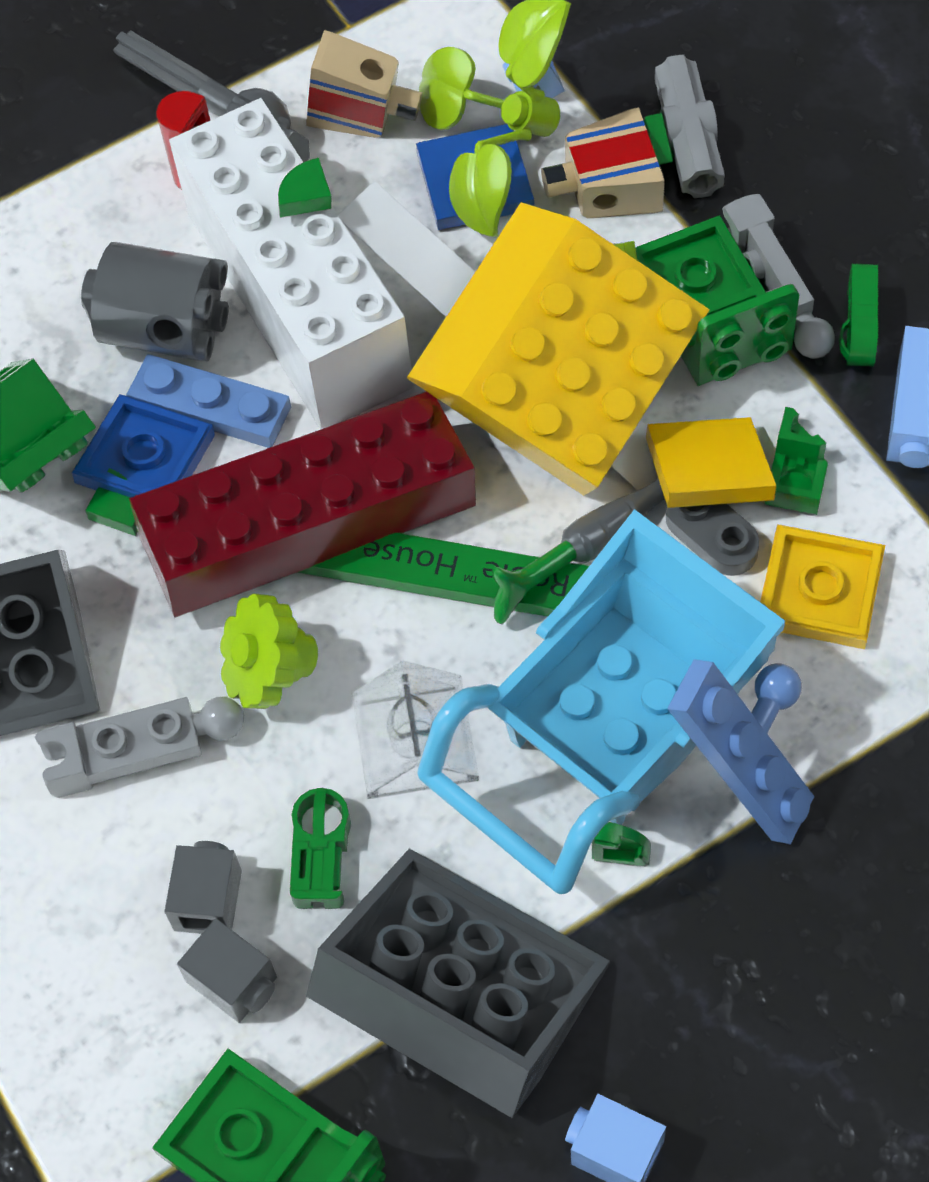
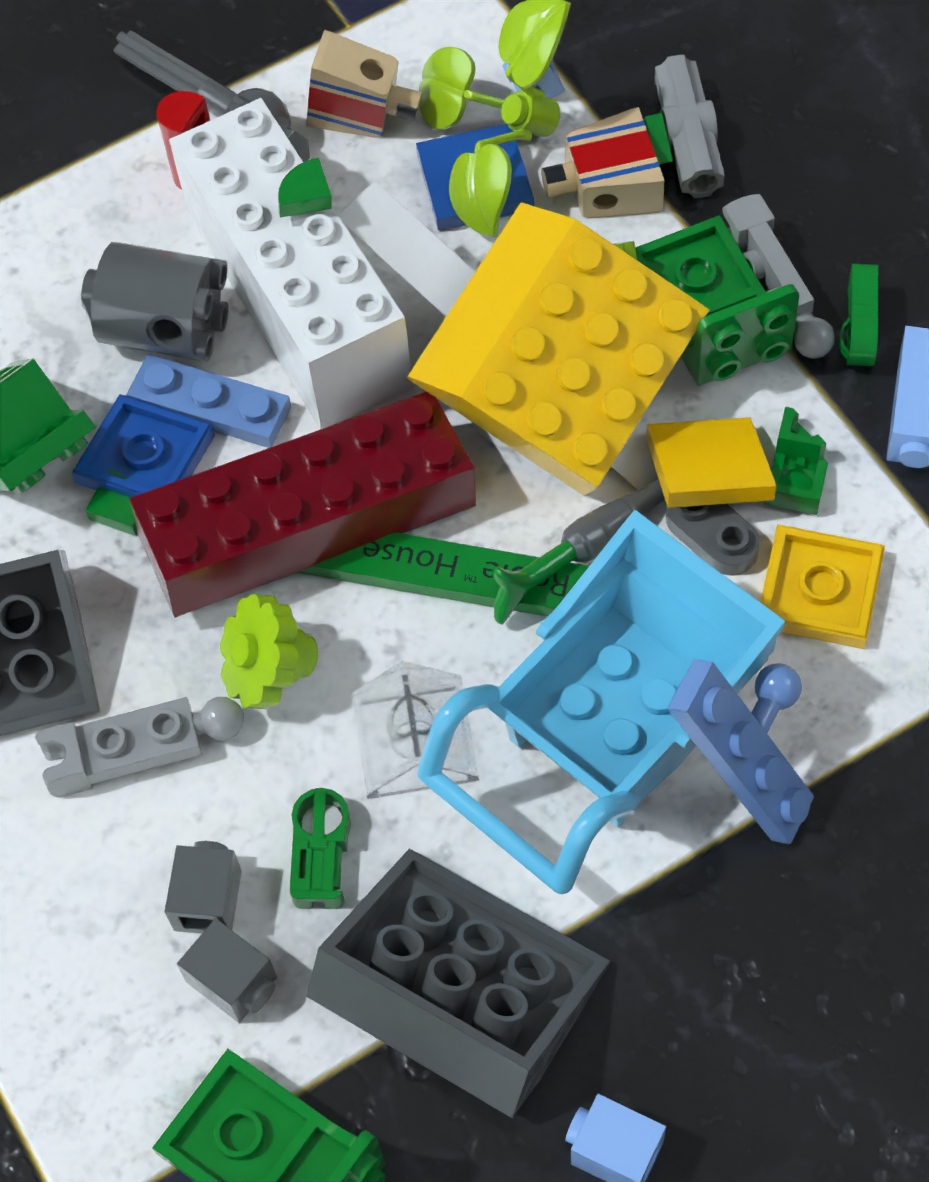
(621, 846): green tile -> none

